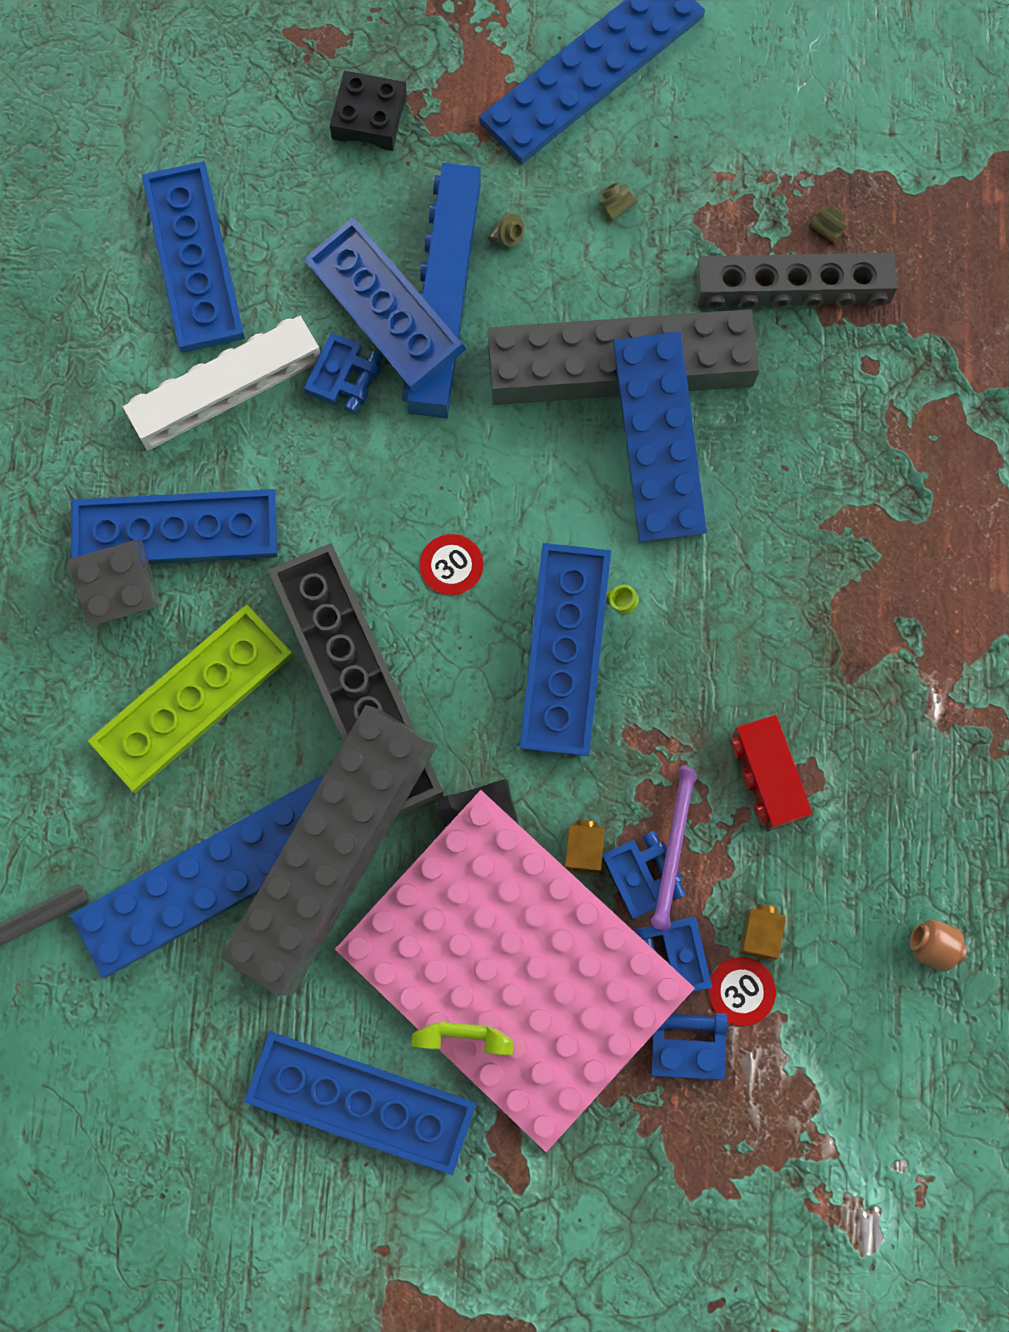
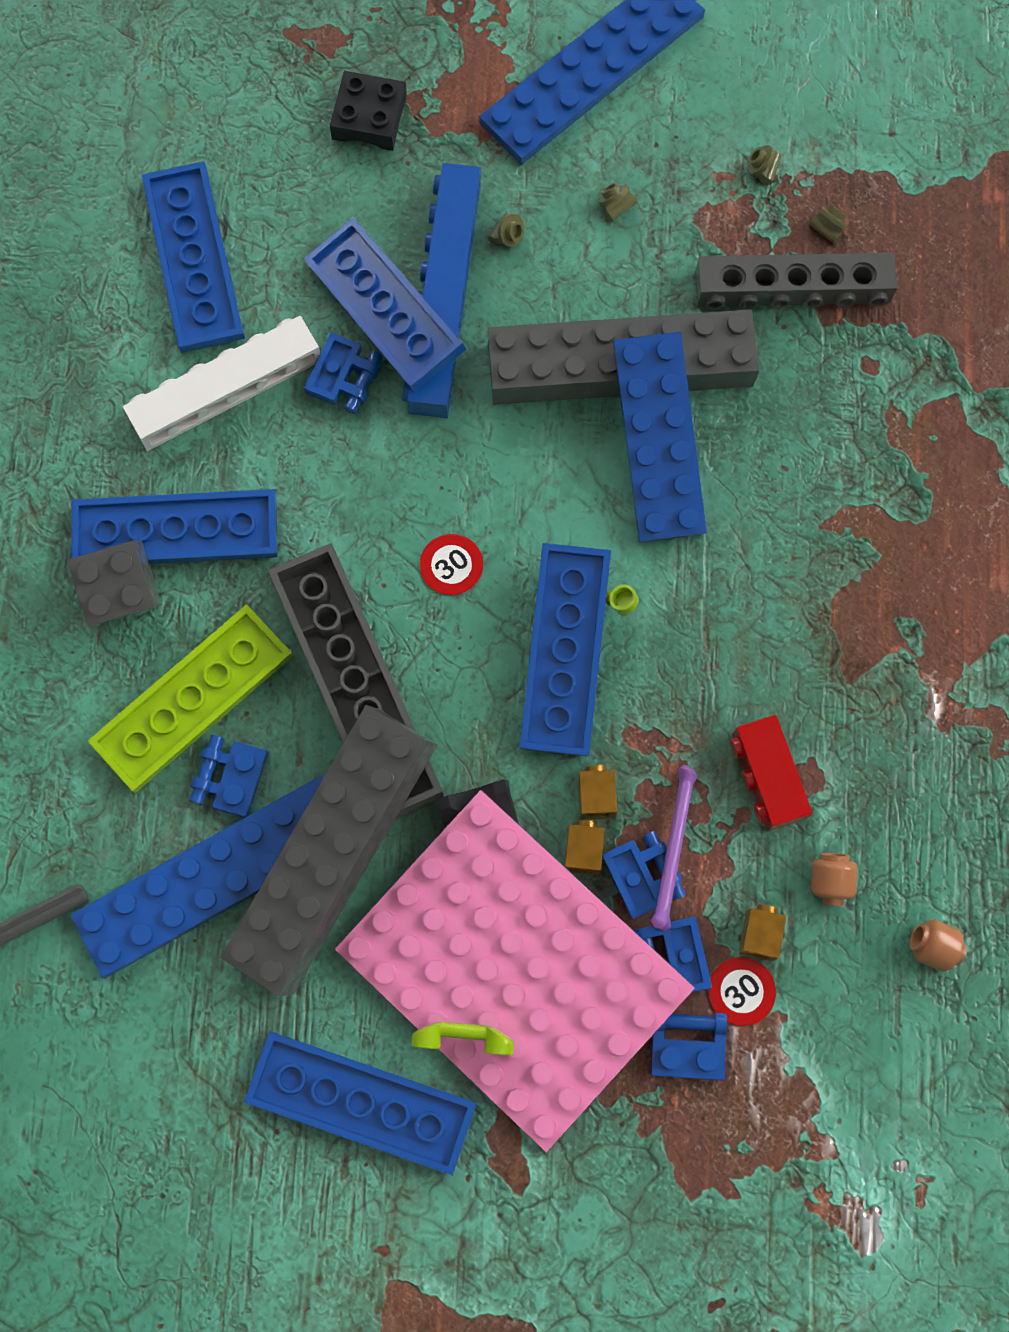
(239, 778): none -> blue plate
(597, 793): none -> pearl gold brick
(764, 163): none -> olive plate
(834, 878): none -> nougat head

